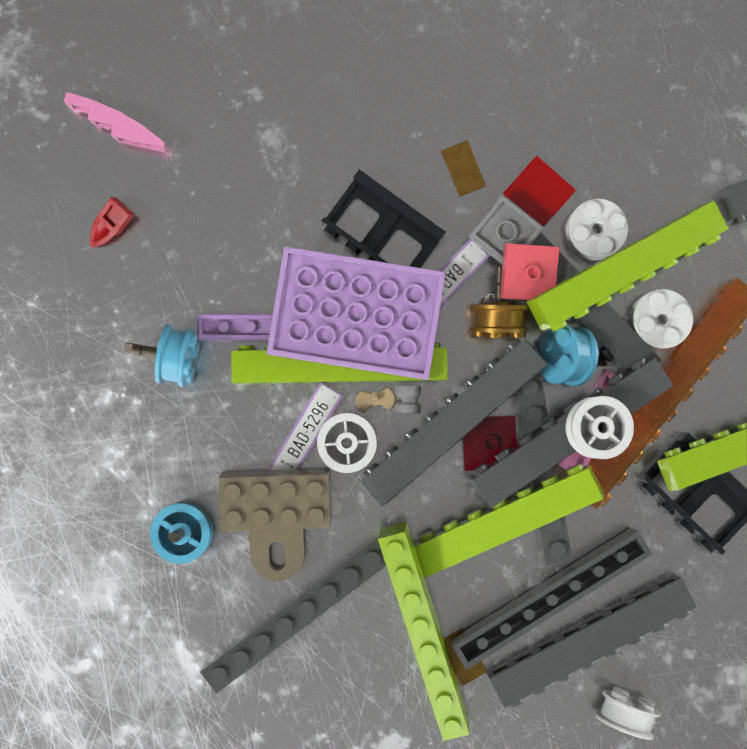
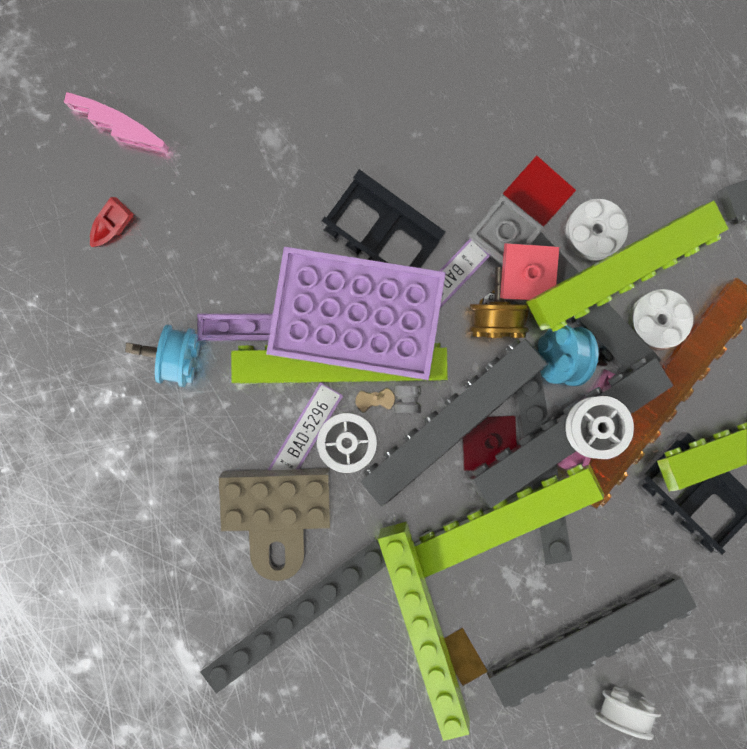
(181, 532): medium azure wheel -> none
(463, 168): pearl gold sticker -> none
(550, 597): dark grey brick -> none

